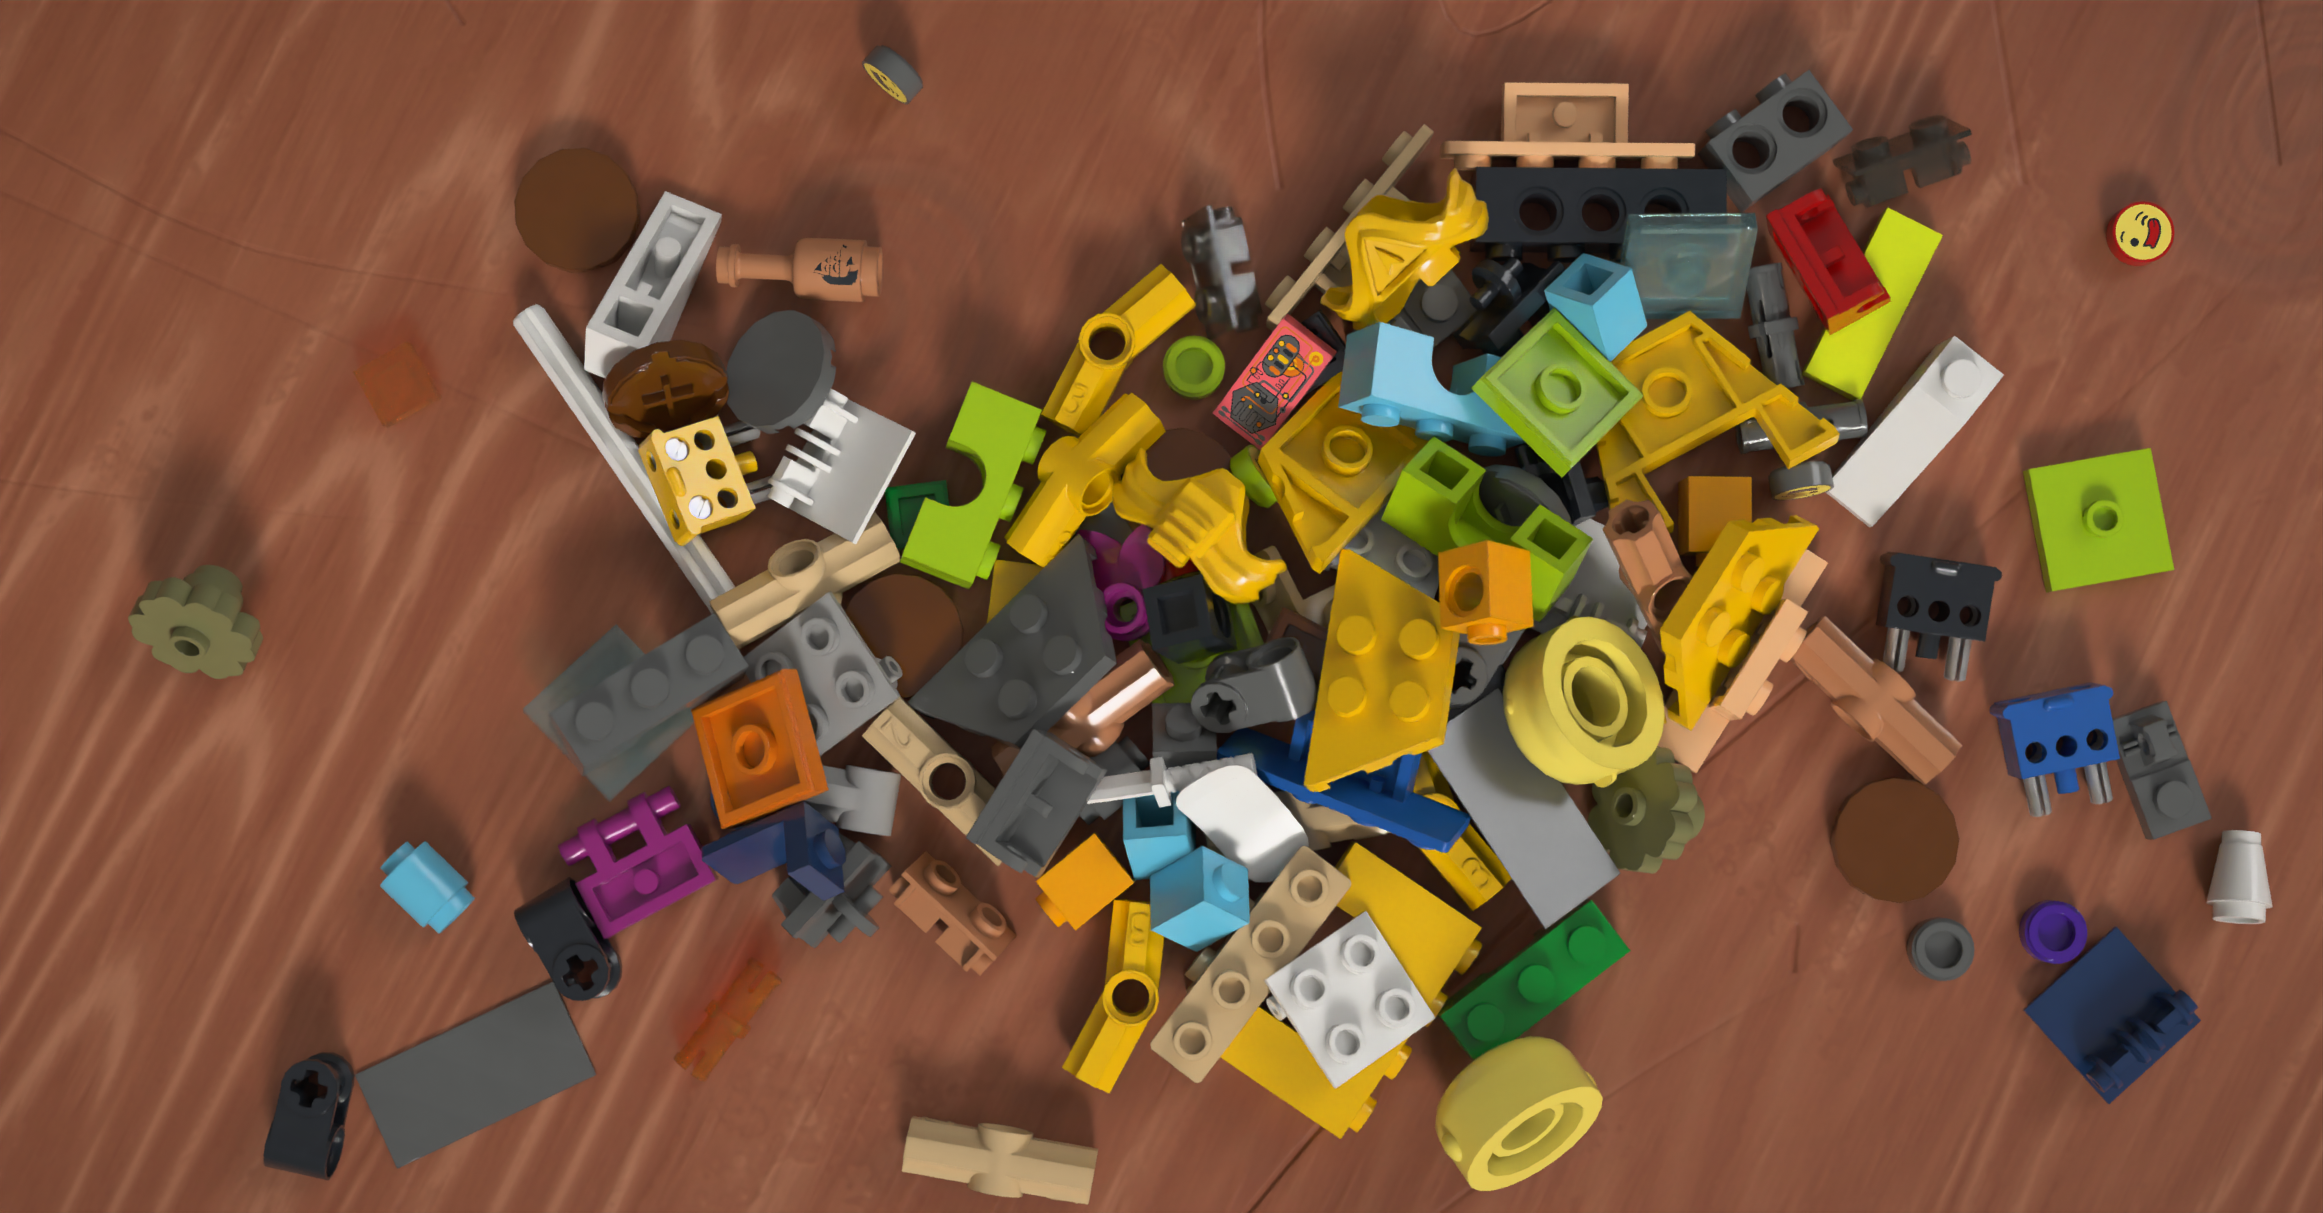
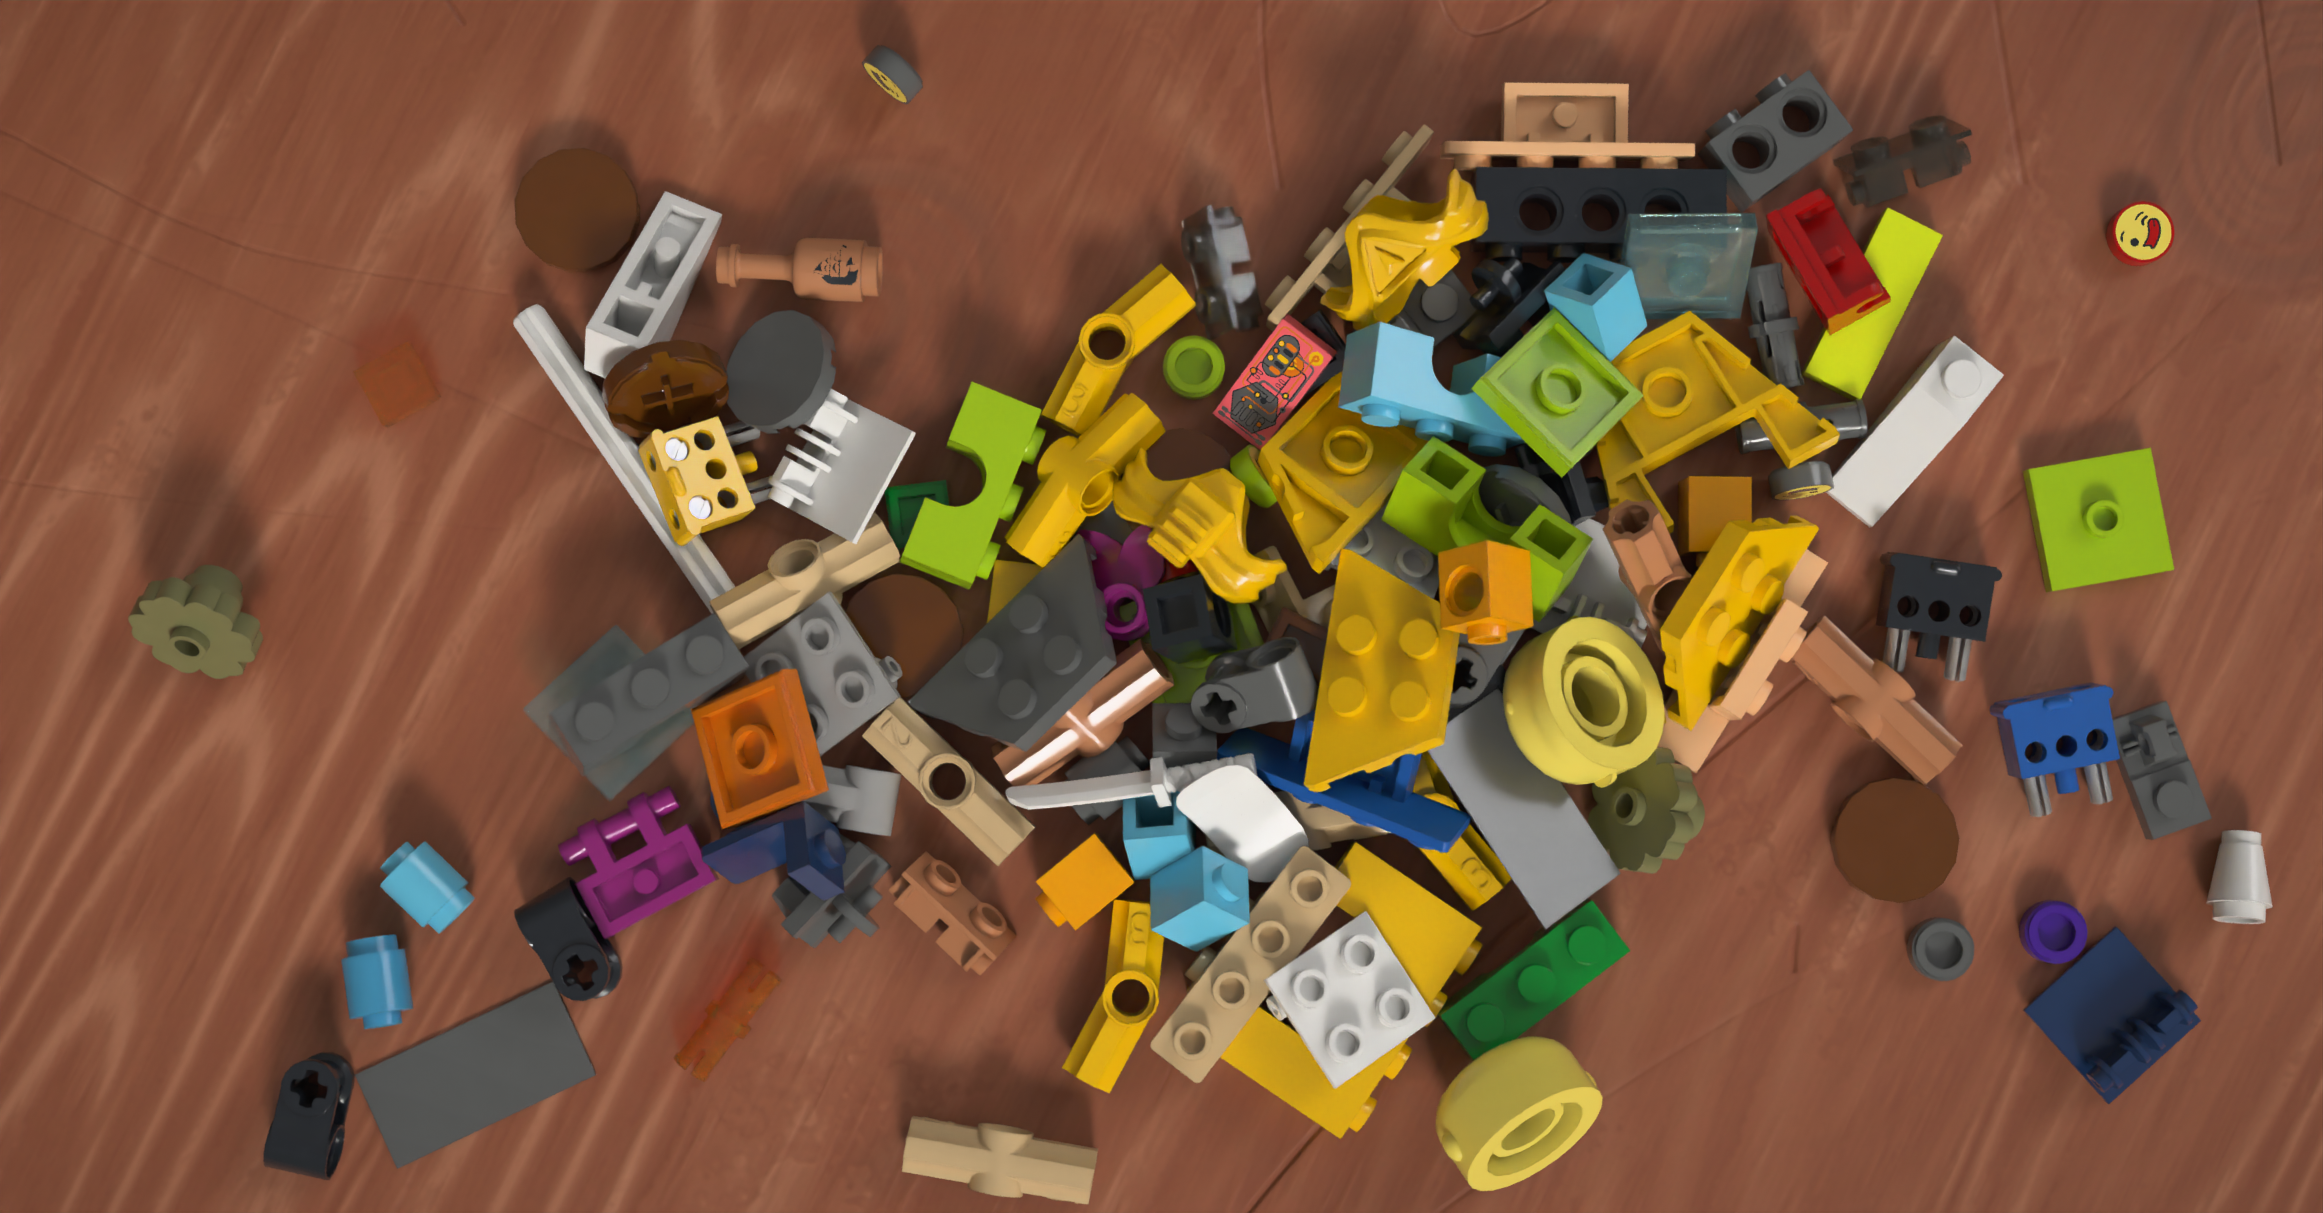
(376, 981): none -> dark azure brick
(1036, 803): dark grey hinge -> none

